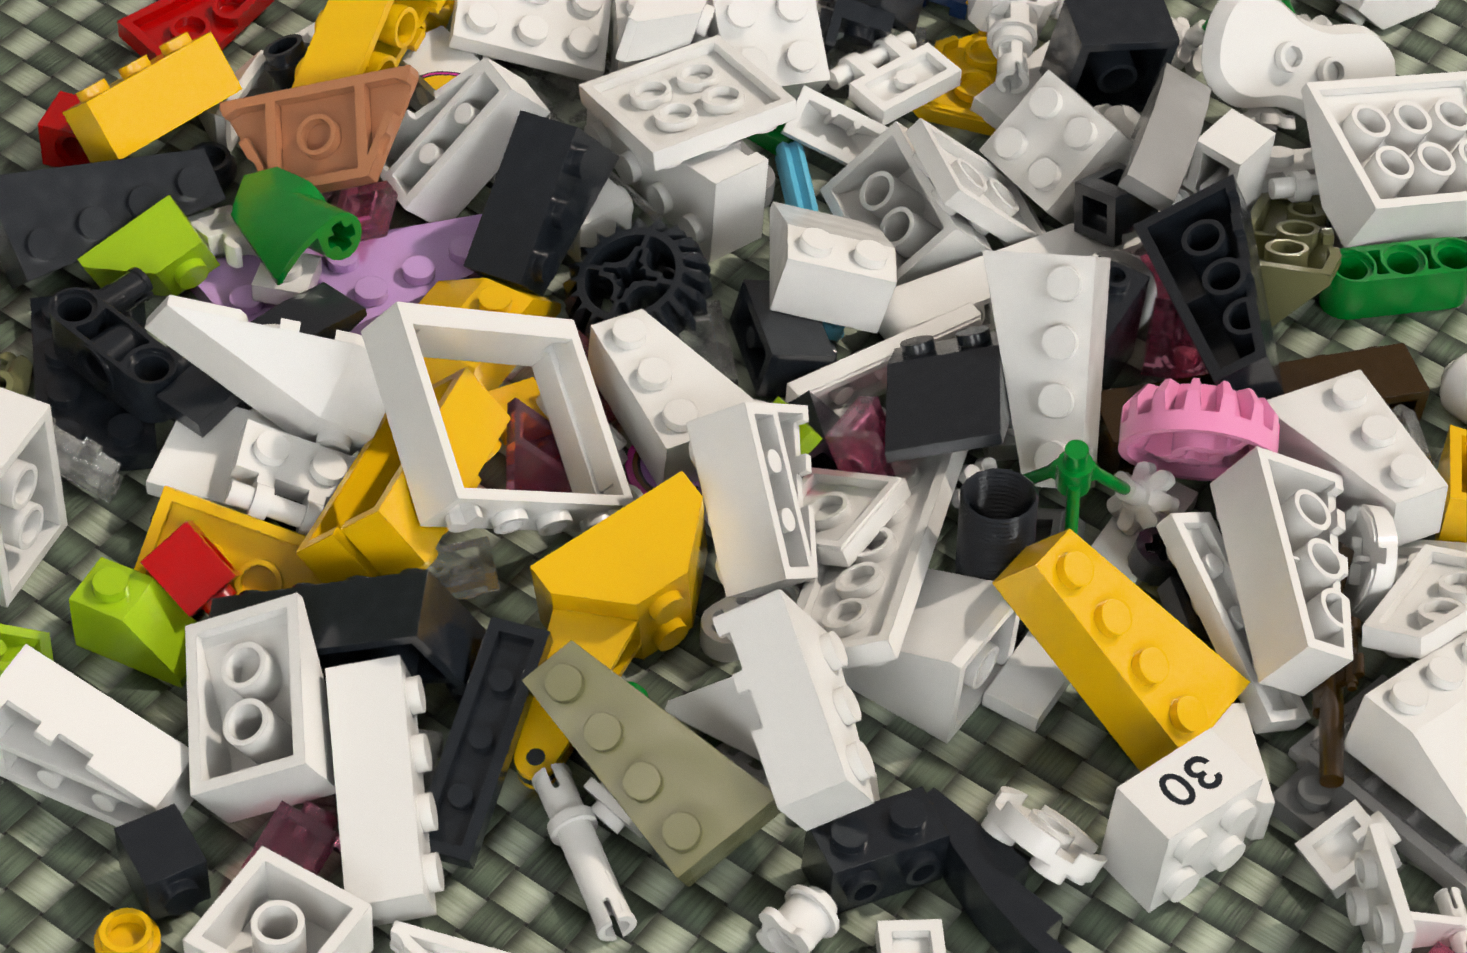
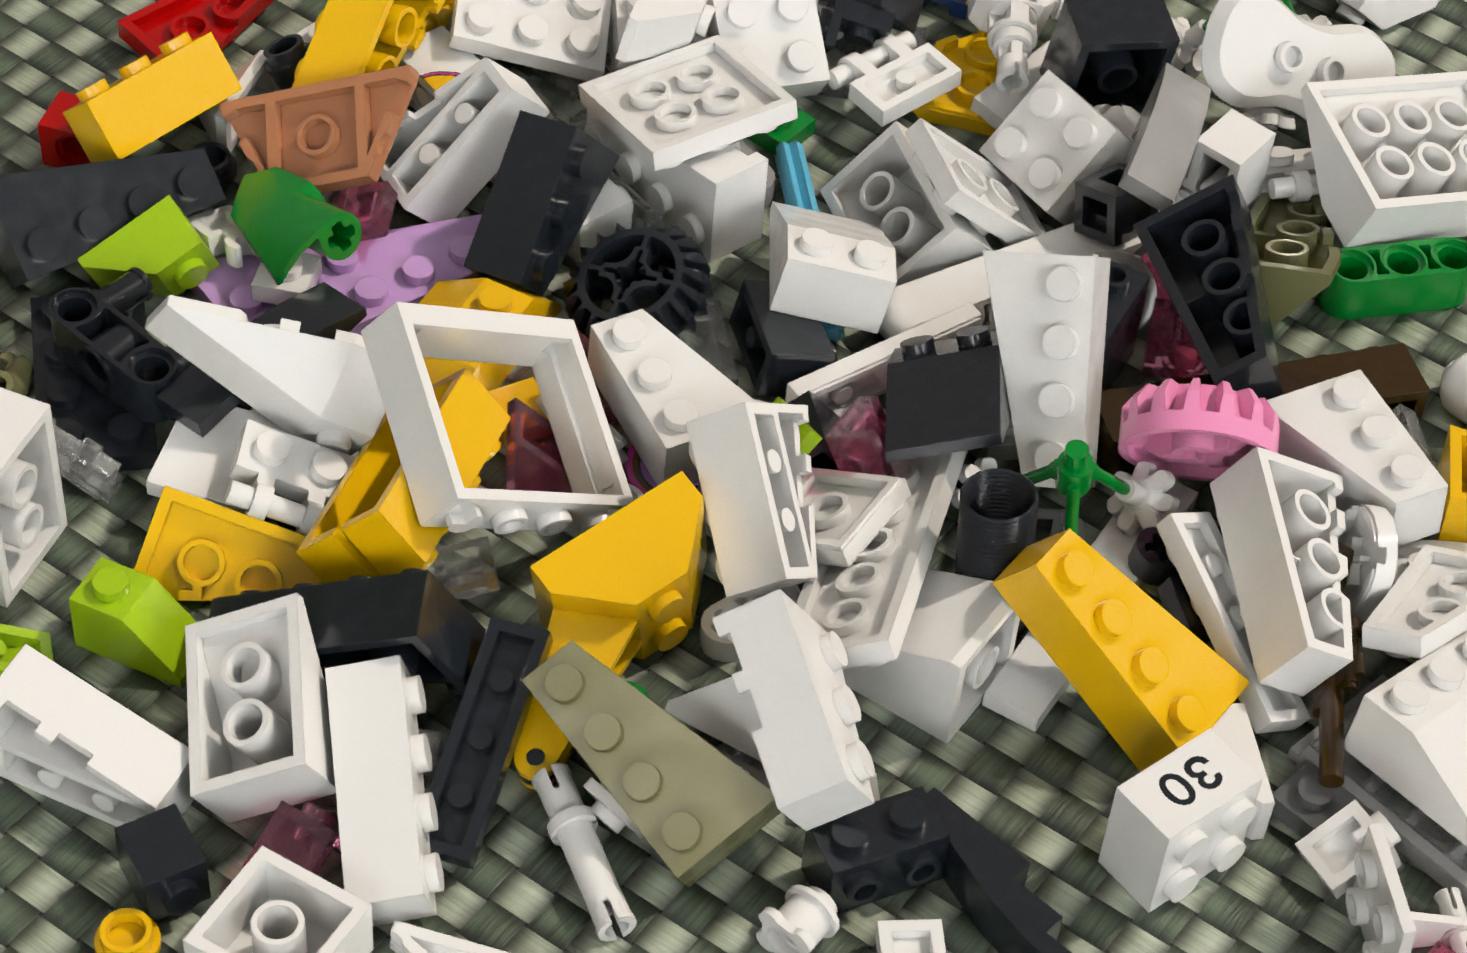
(191, 569): red brick -> none
(831, 127): white slope -> none
(1057, 844): white plate -> none

